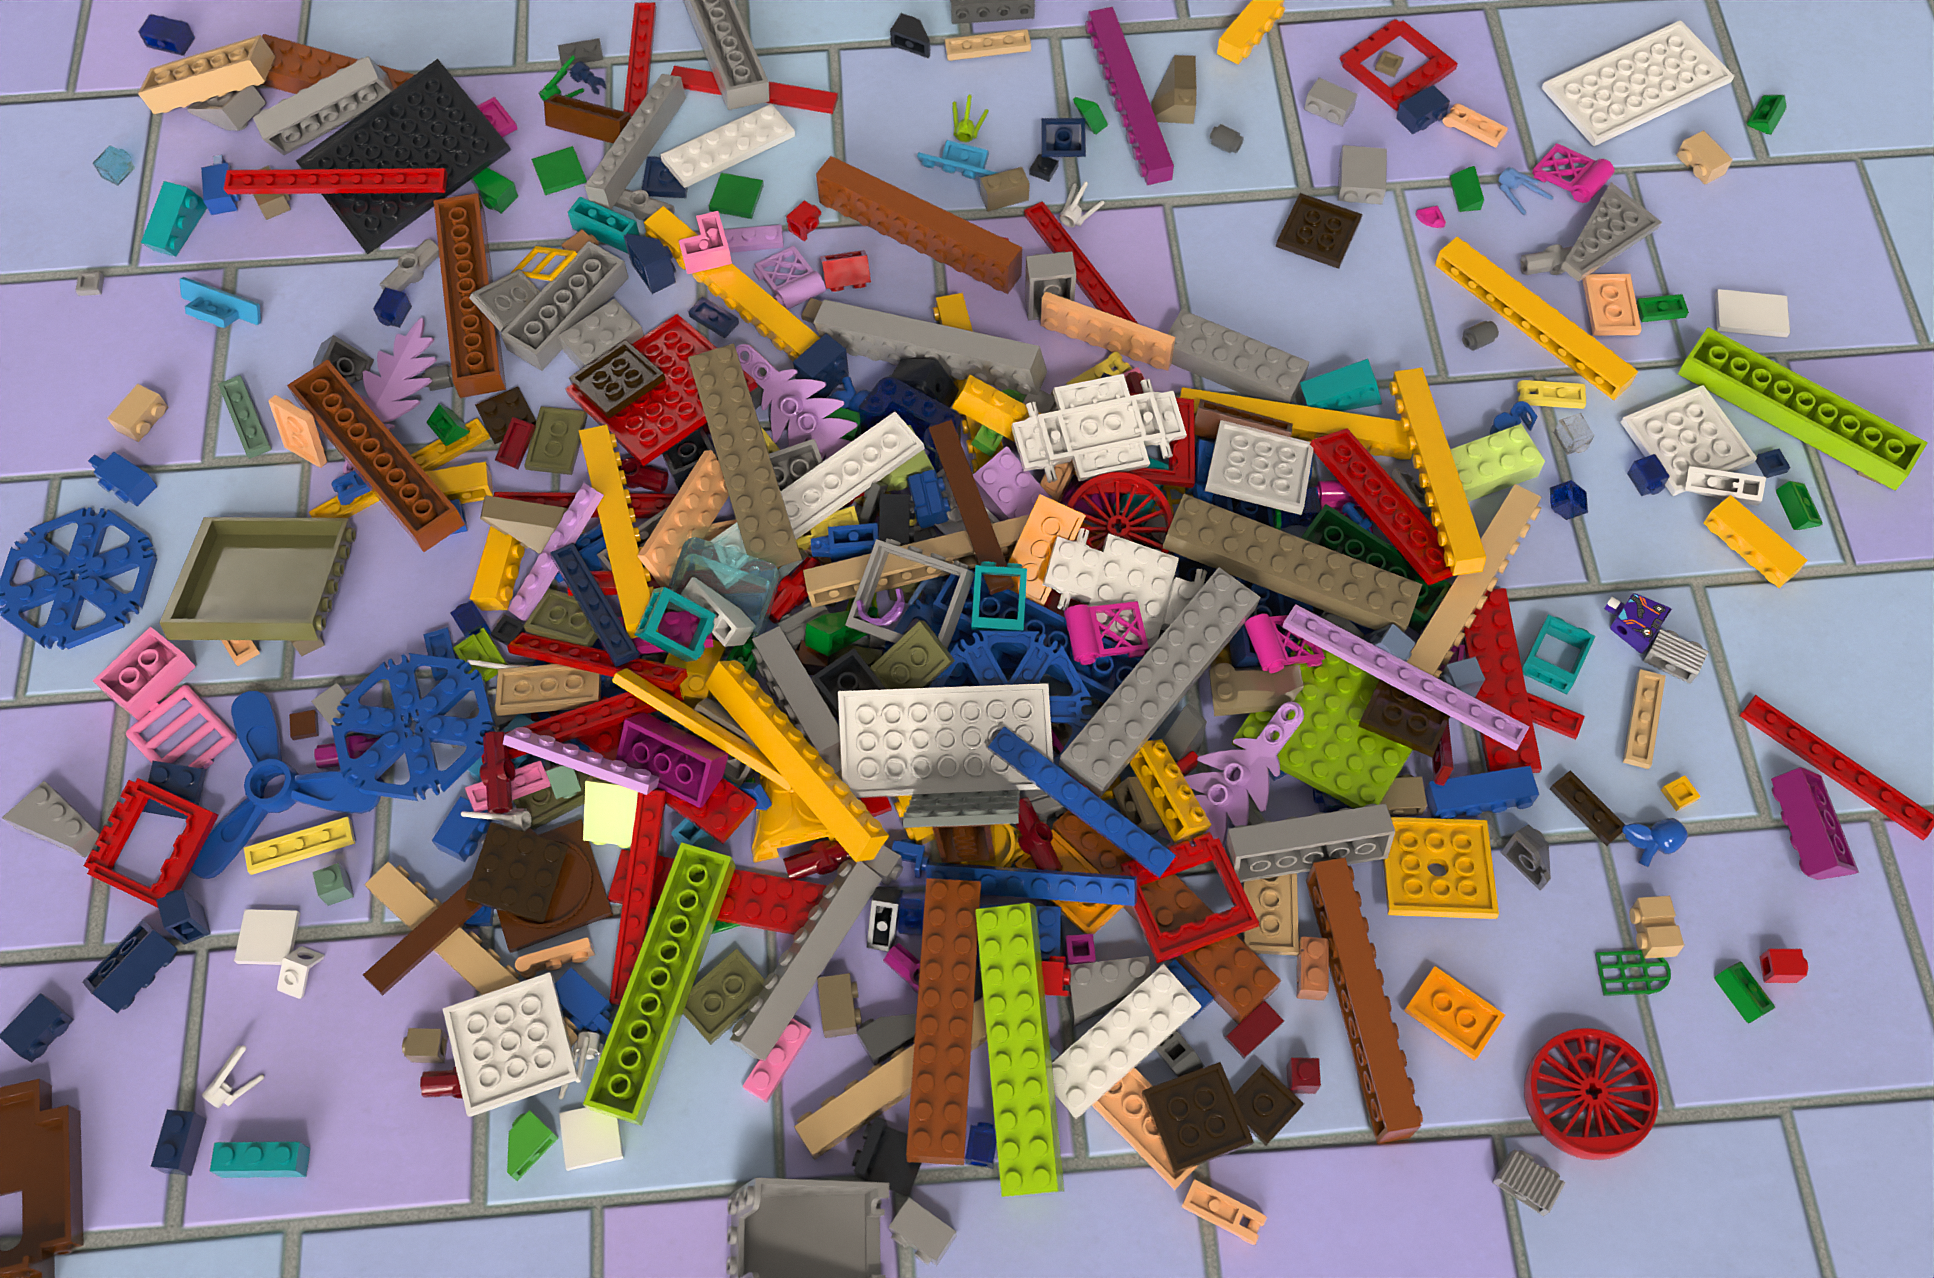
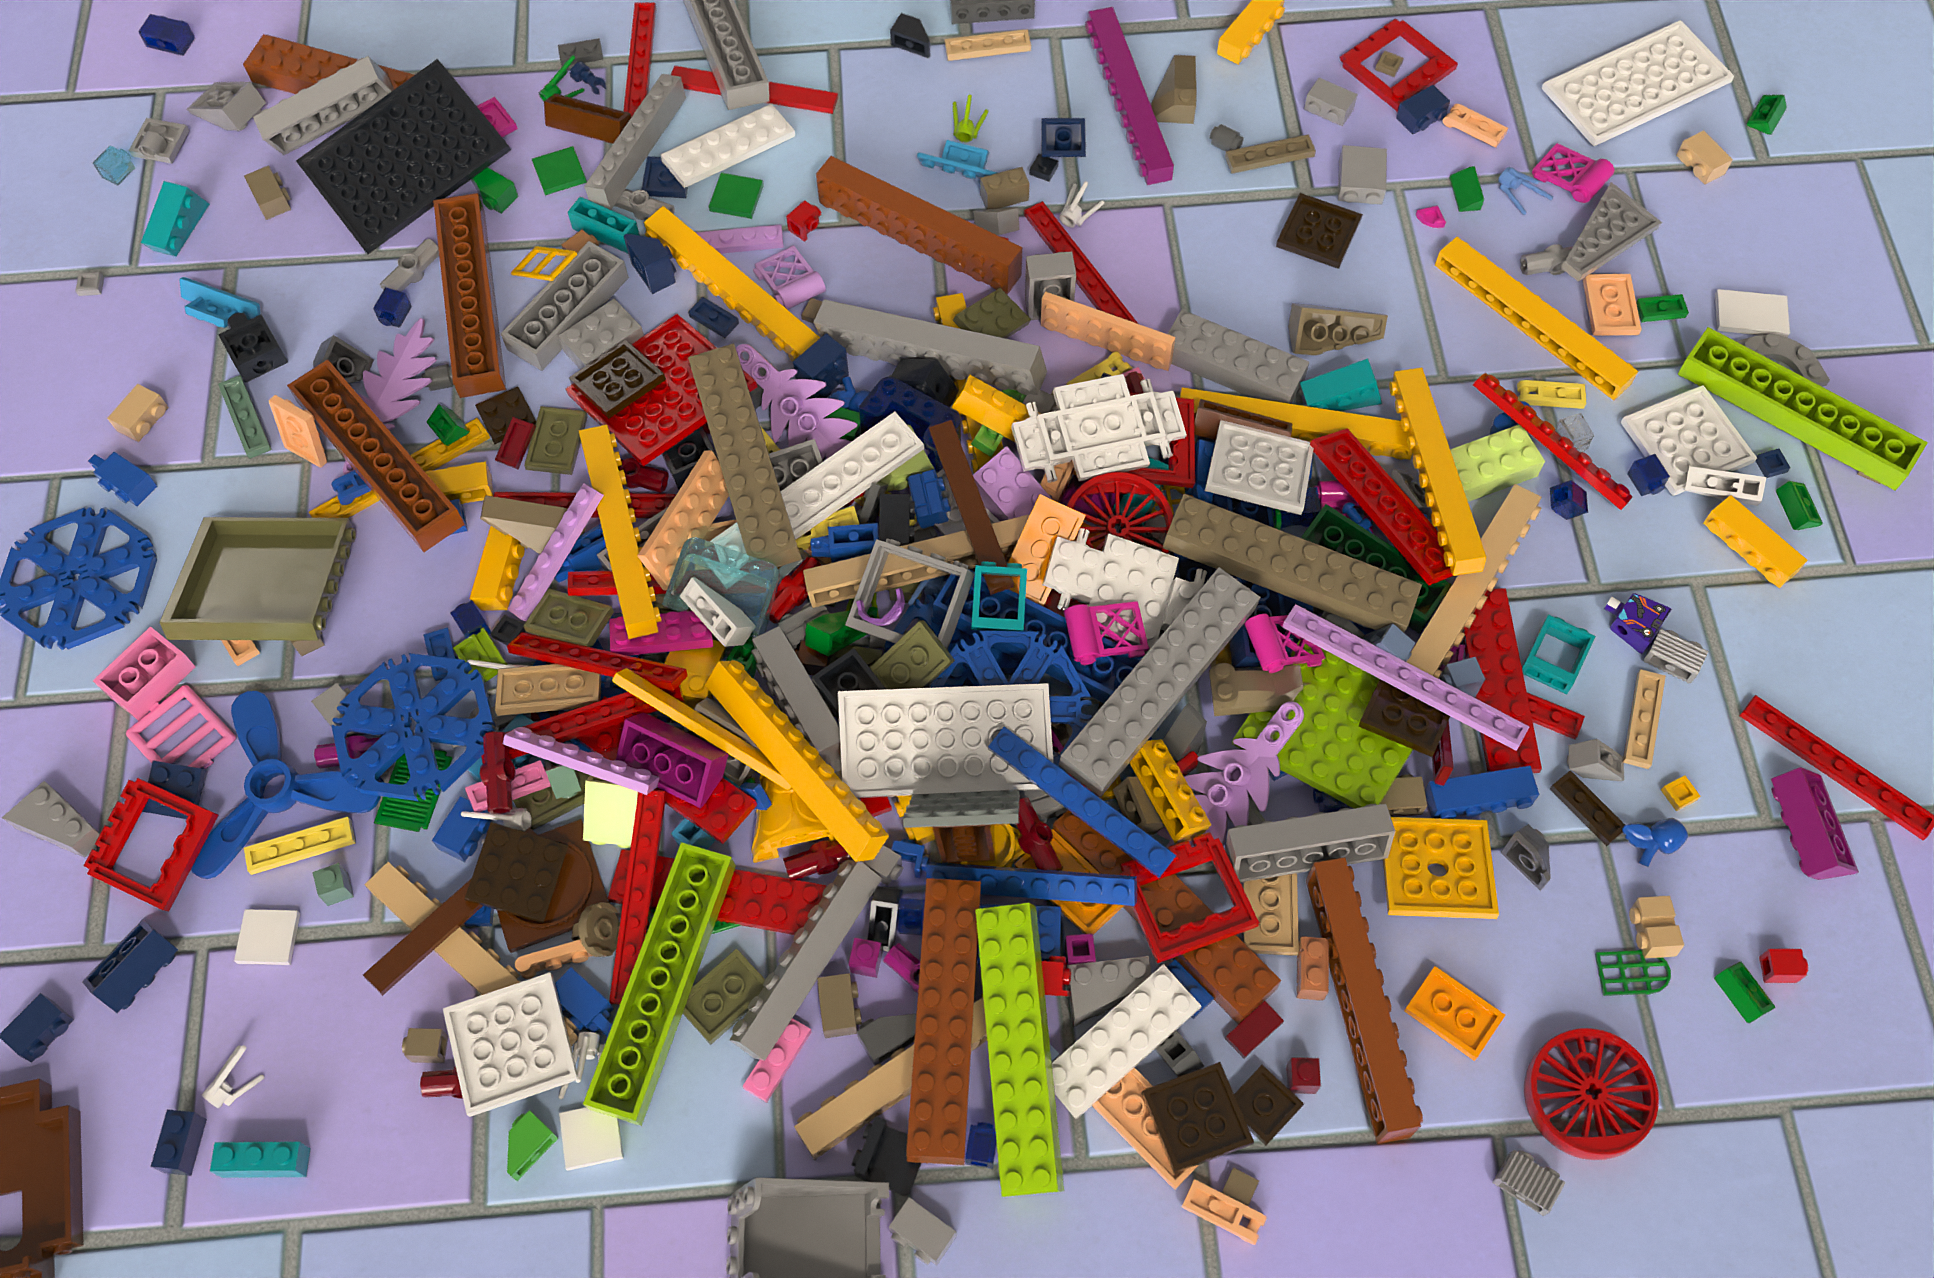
(159, 140): none -> light grey plate
(183, 916): dark blue brick -> none
(207, 75): tan brick -> none
(213, 188): blue hinge -> none
(249, 343): none -> black brick
(295, 971): white bracket -> none
(304, 725): reddish brown tile -> none
(336, 181): red plate -> none
(407, 813): none -> green window
(505, 298): light grey tile -> none
(594, 605): dark blue tile -> none
(598, 929): none -> dark tan tile
(652, 616): teal window -> none
(708, 248): bright pink brick -> none
(846, 270): red slope -> none
(865, 957): none -> magenta brick
(993, 316): none -> olive plate
(998, 220): none -> light grey slope
(1092, 113): green slope -> none
(1240, 1186): none -> dark tan tile
(1270, 154): none -> dark tan plate
(1326, 328): none -> dark tan wedge
(1480, 335): dark grey brick -> none
(1559, 445): none -> red plate
(1595, 761): none -> light grey slope
(1791, 353): none -> light grey plate

